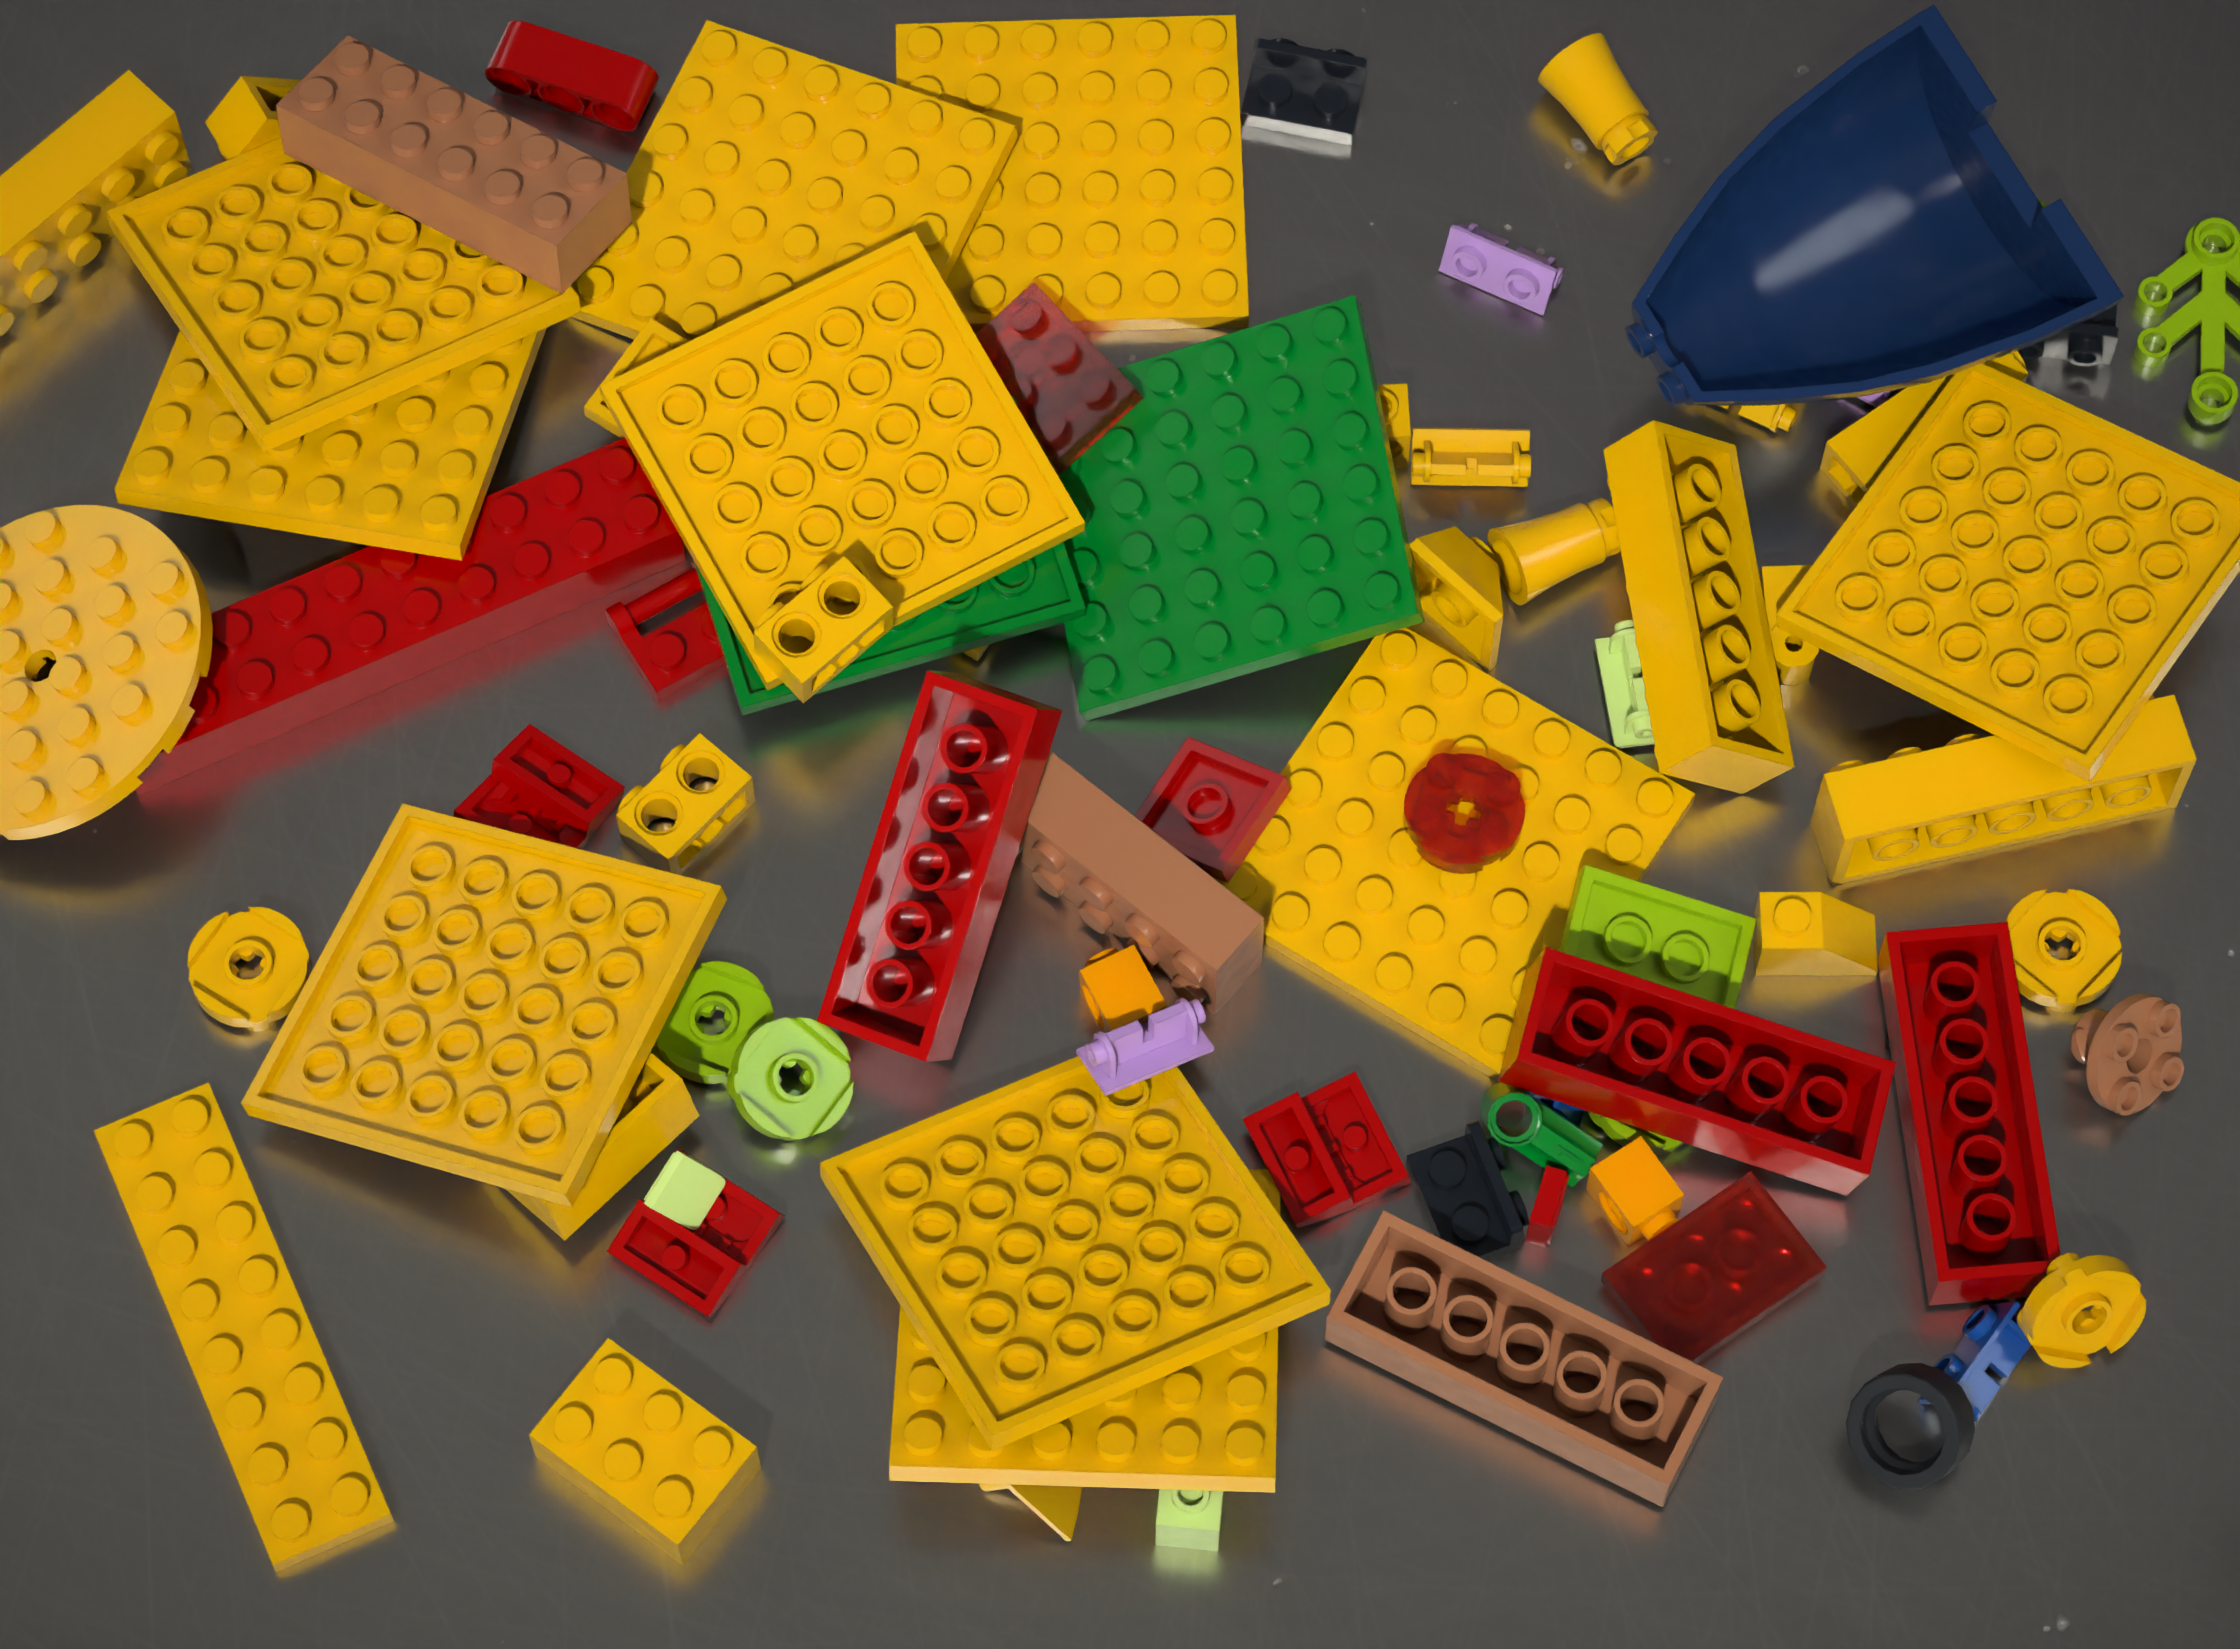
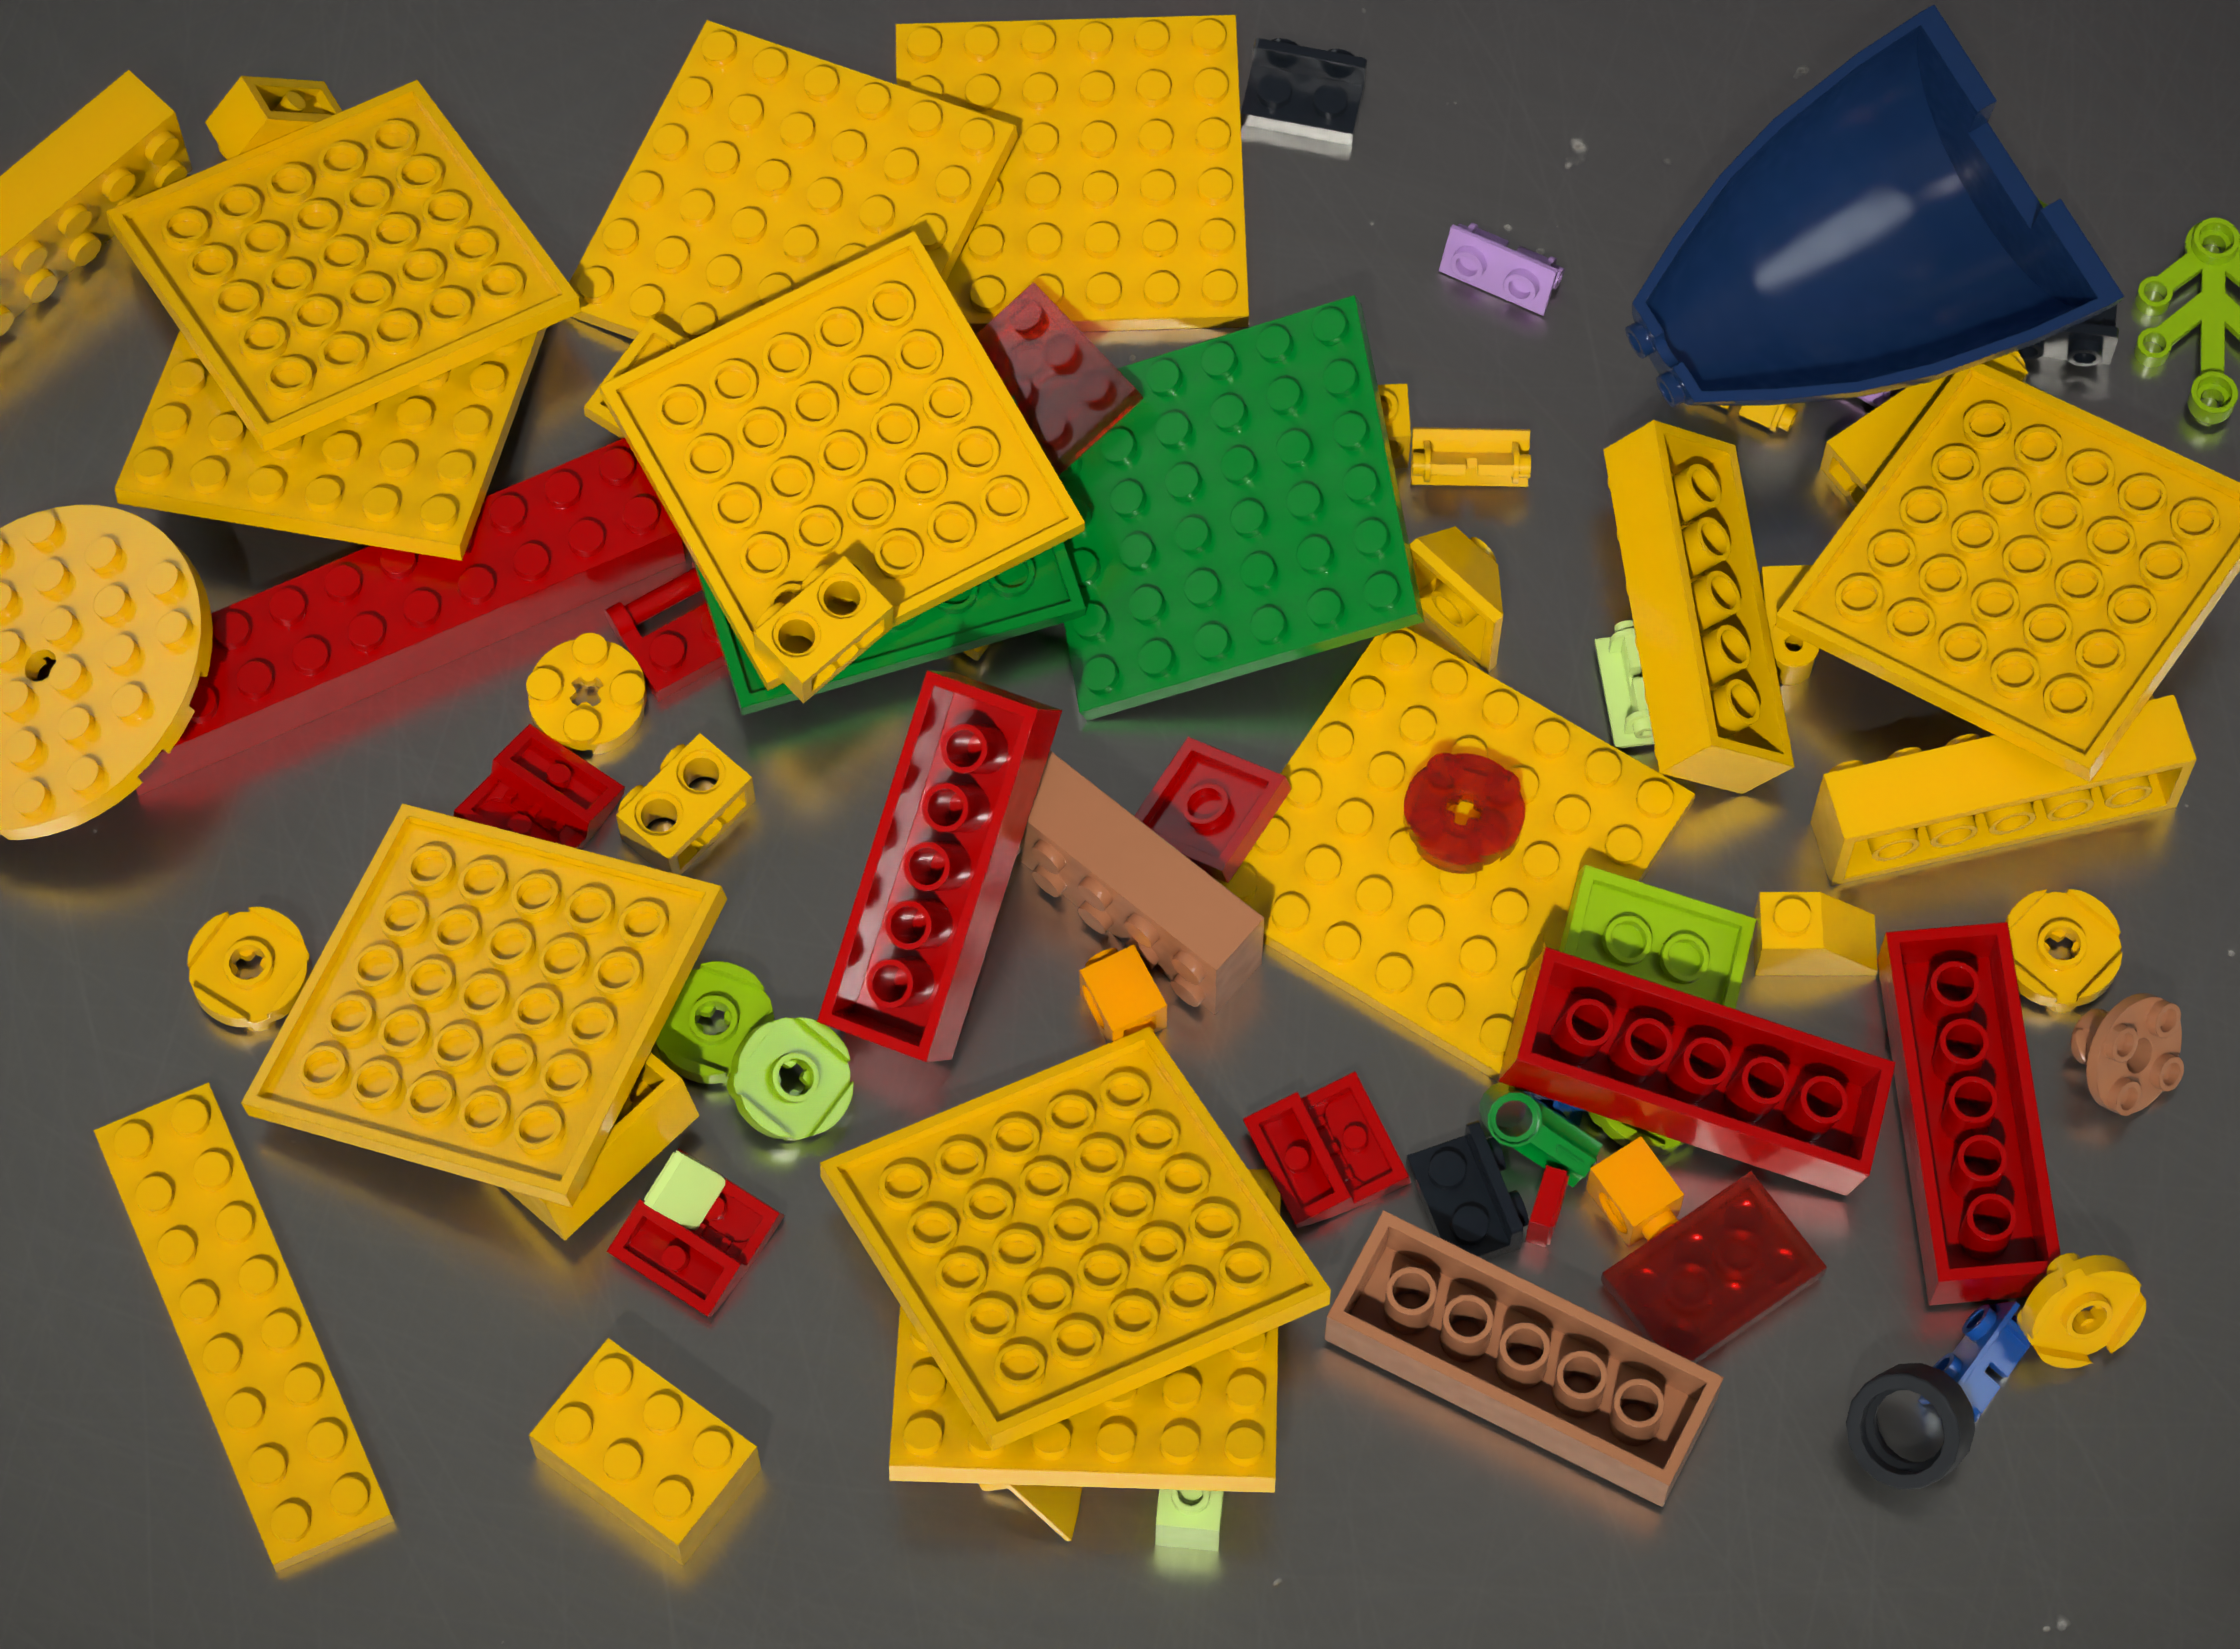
(455, 163): nougat brick -> none
(571, 75): red beam -> none
(580, 663): none -> yellow plate
(1147, 1047): lavender hinge -> none
(1553, 547): yellow plant -> none
(1599, 98): yellow plant -> none

